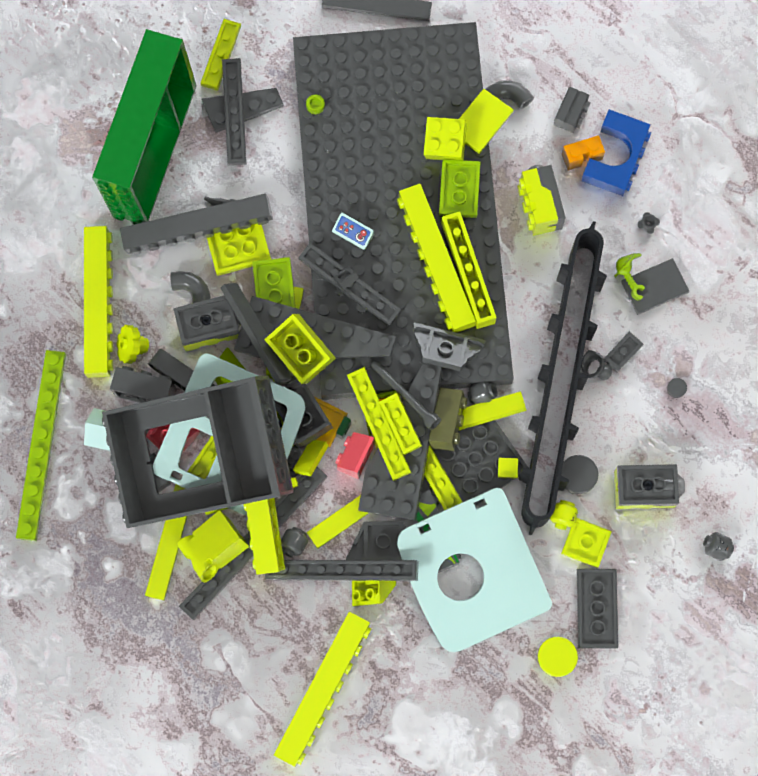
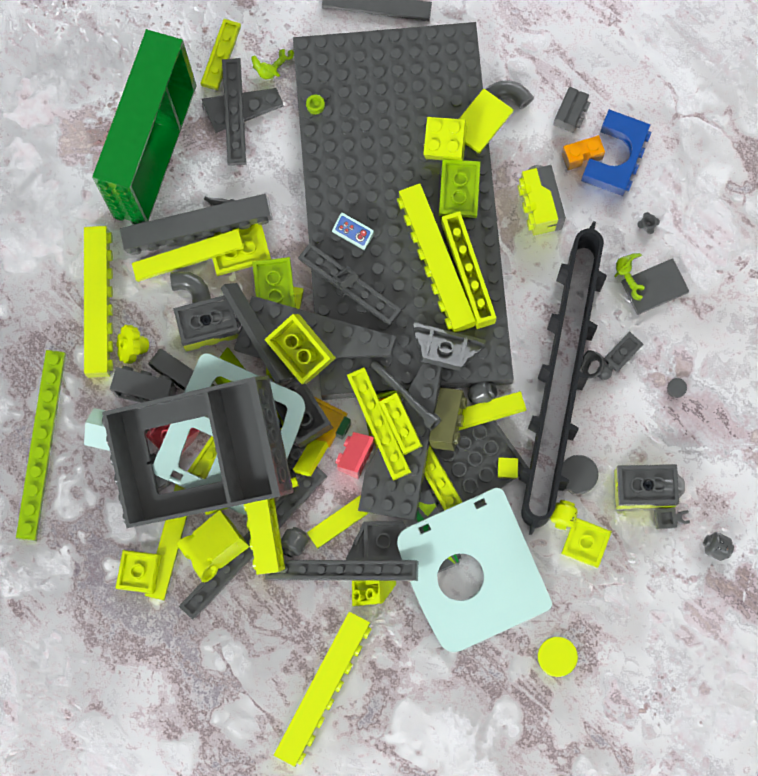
(138, 571): none -> neon yellow tile
(187, 255): none -> neon yellow tile
(268, 71): none -> lime piece
(597, 608): dark grey tile -> none
(668, 518): none -> dark grey plate

